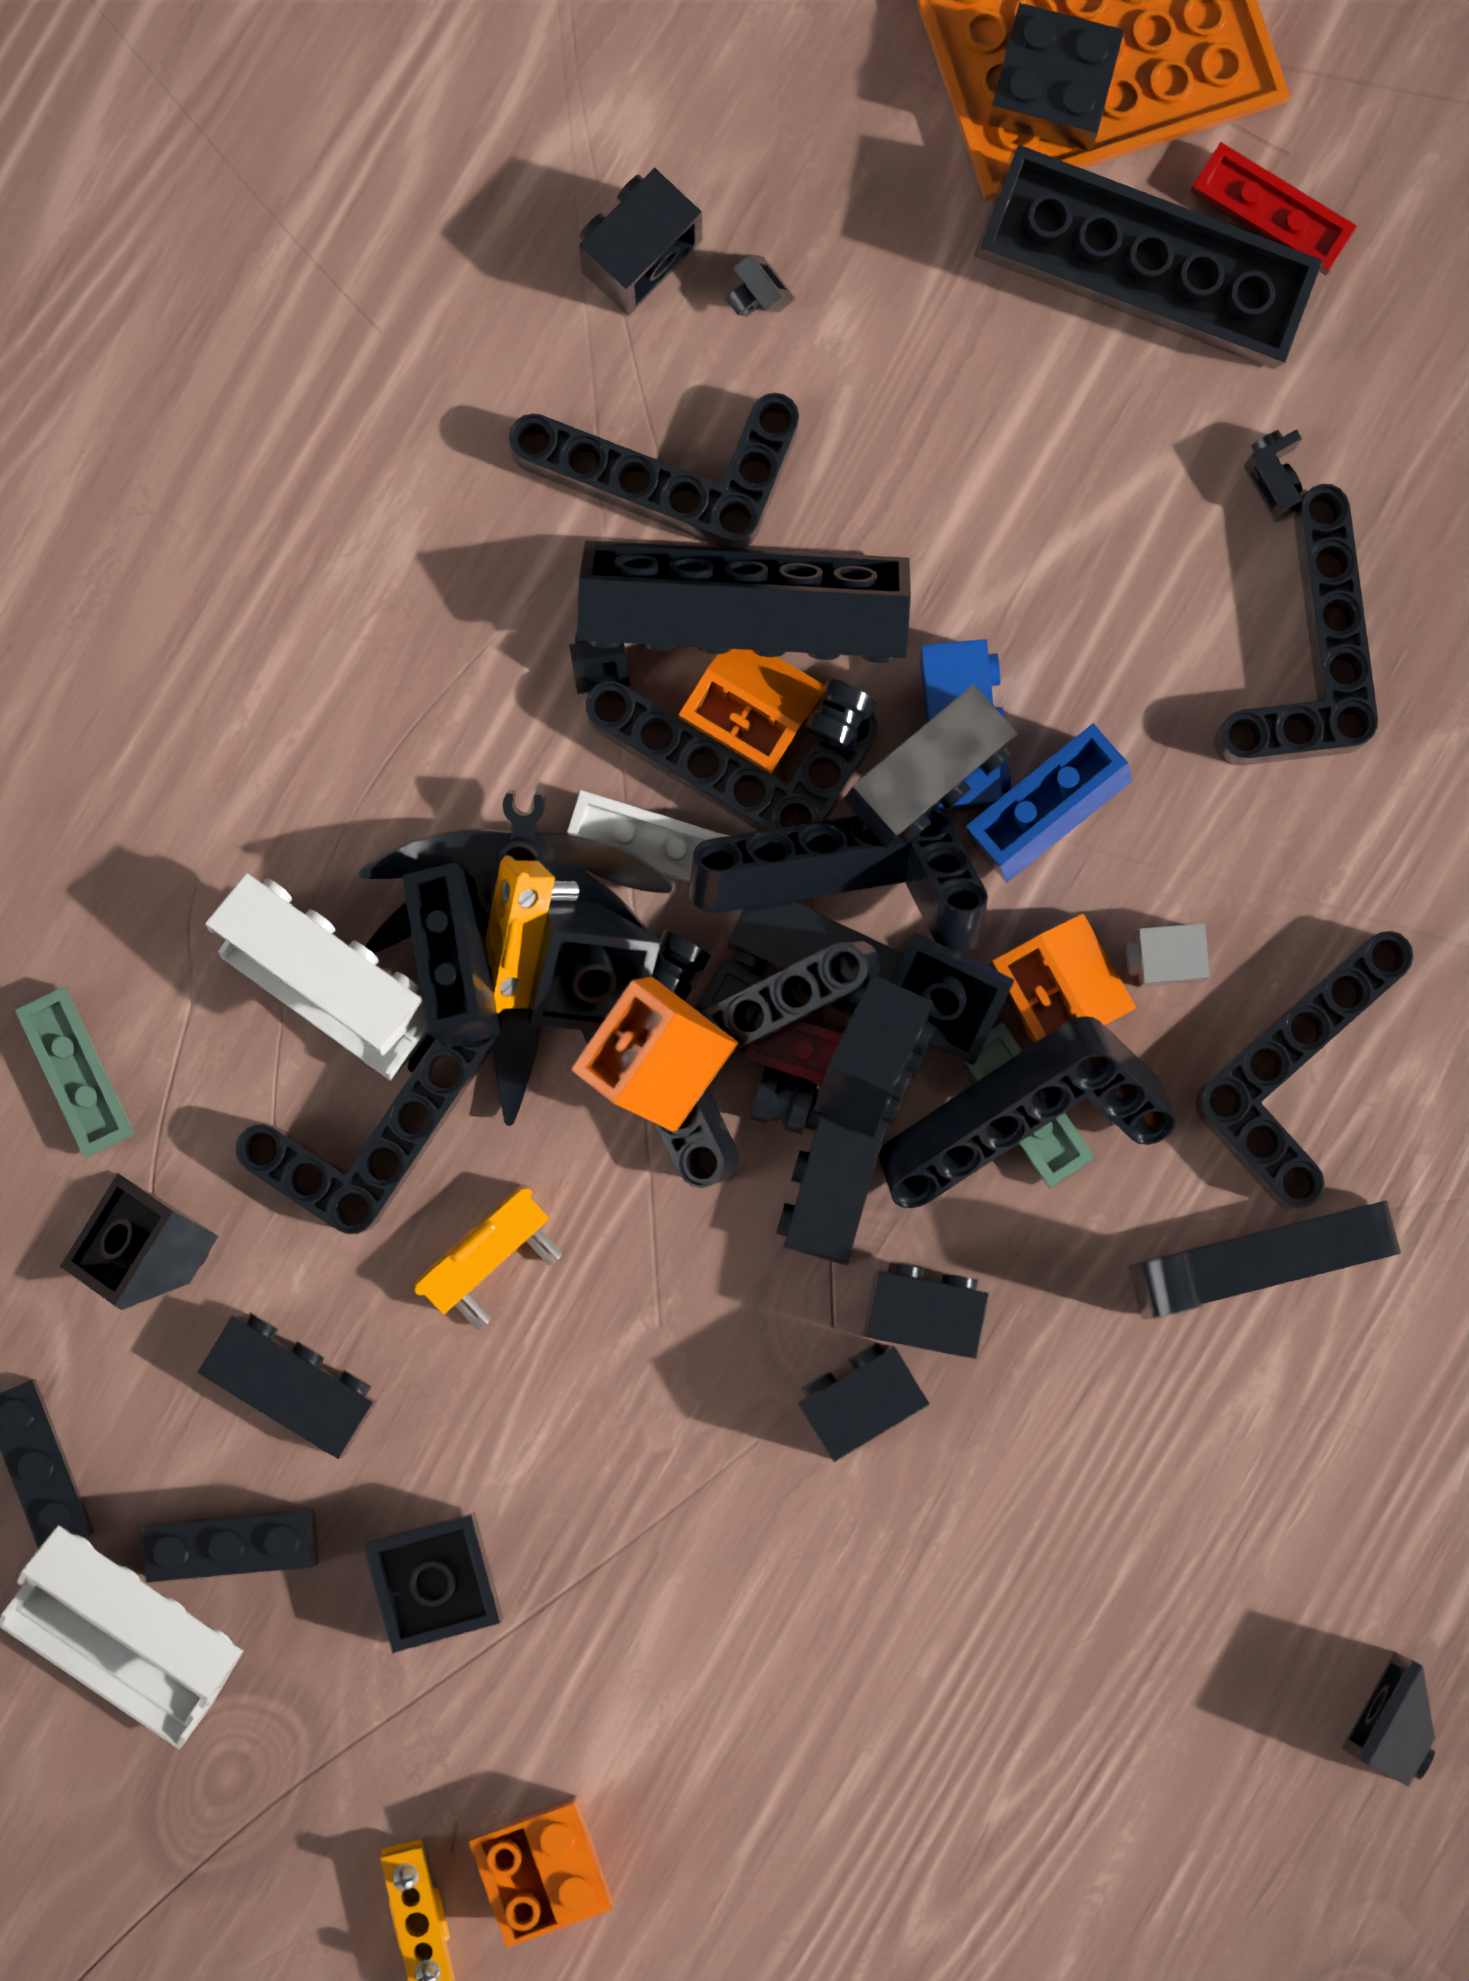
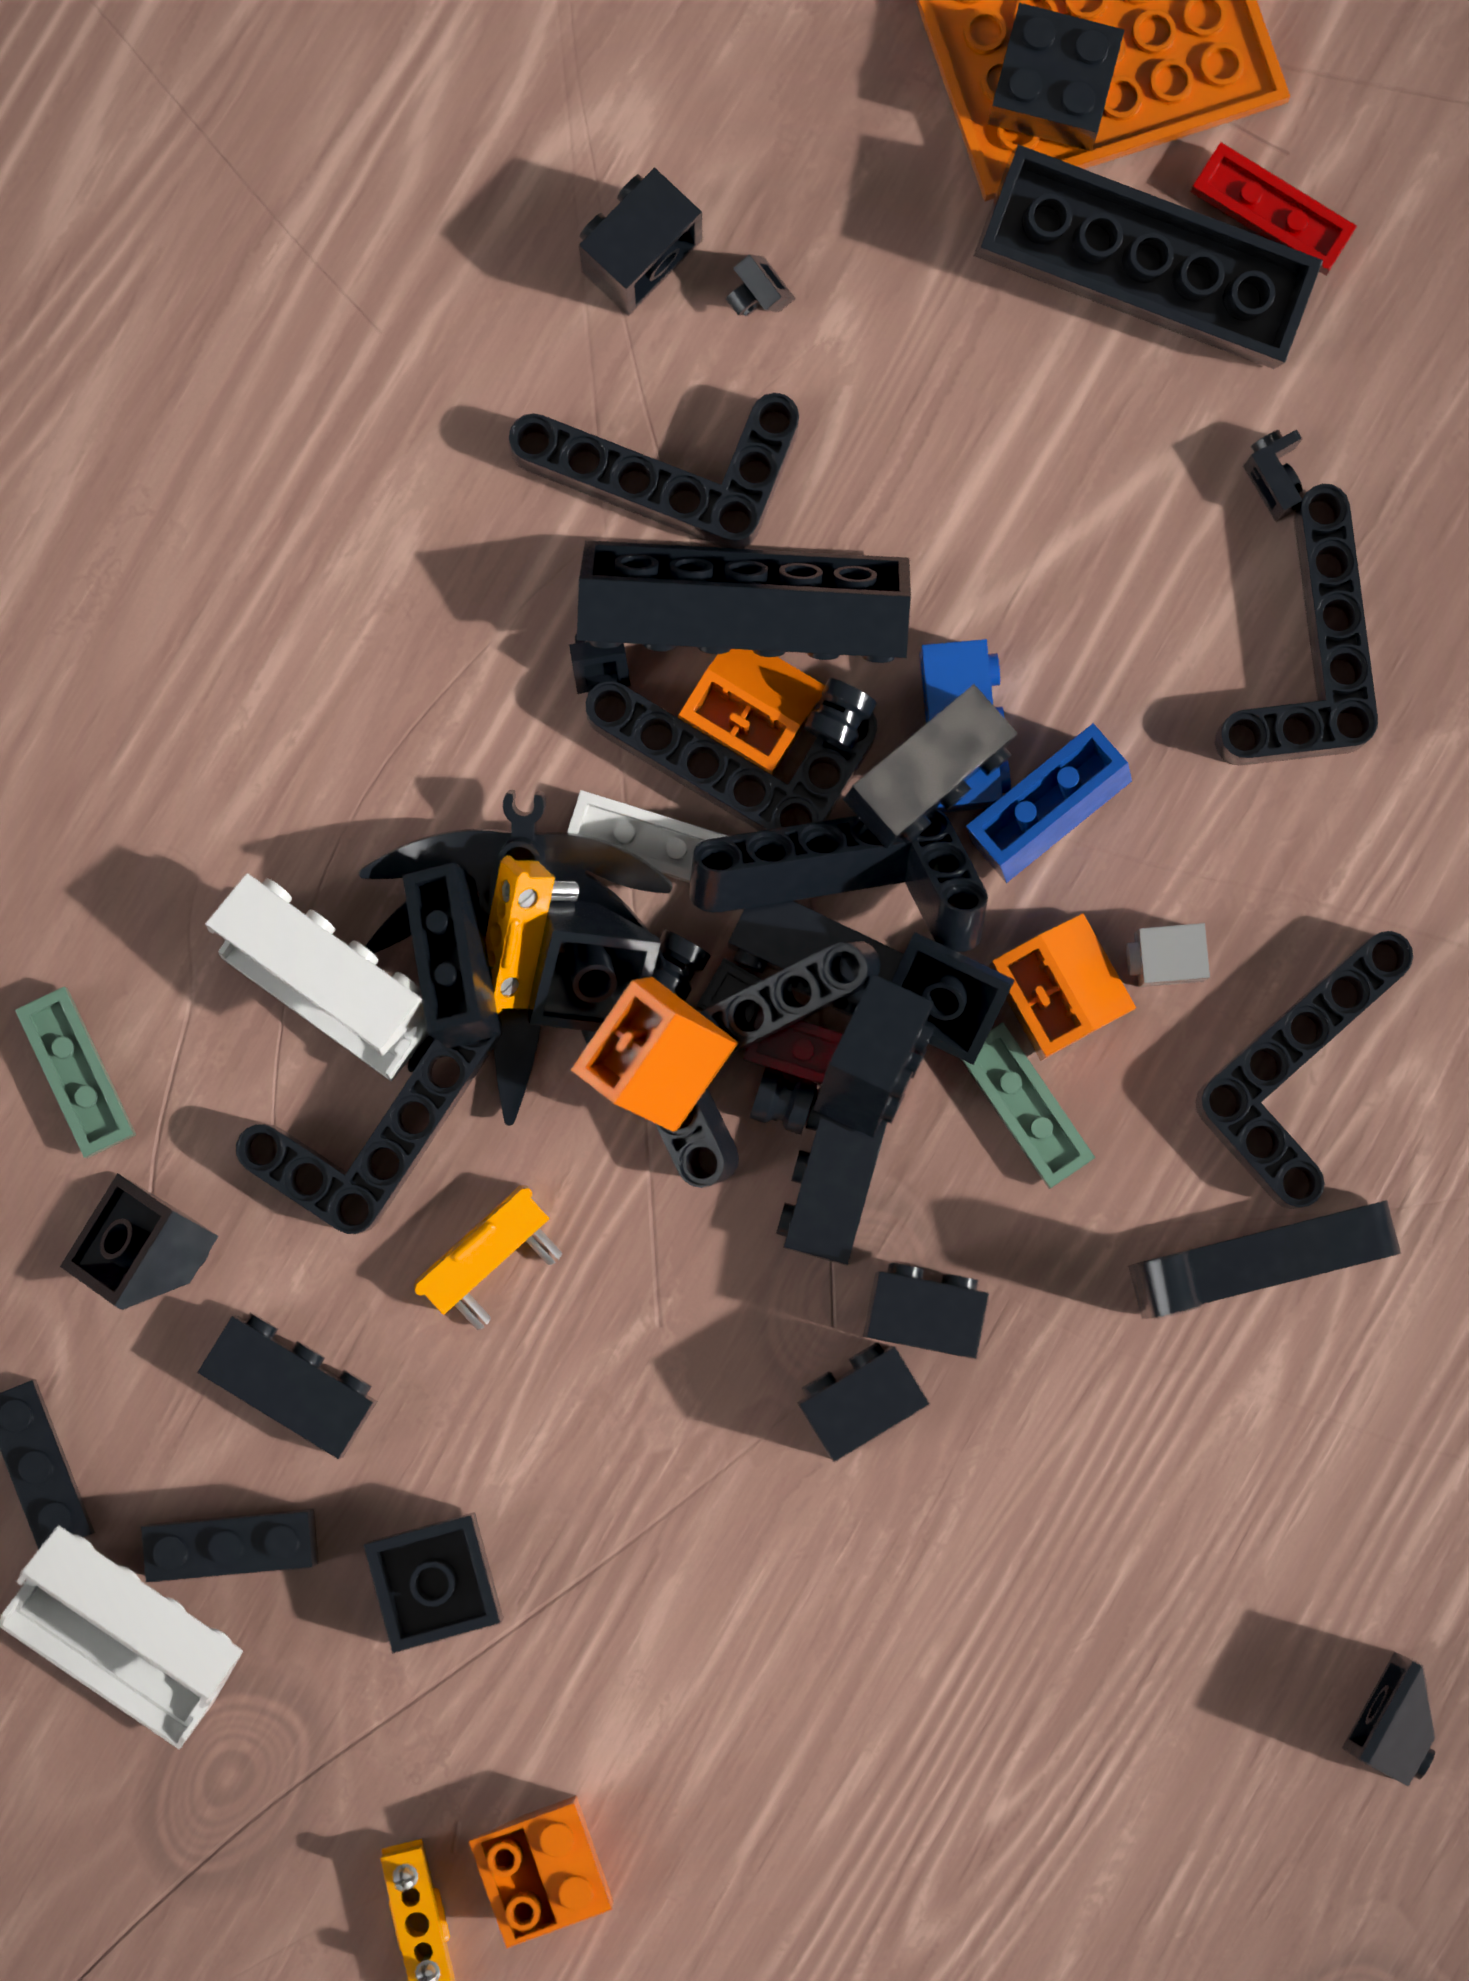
(1019, 1099): black beam -> none

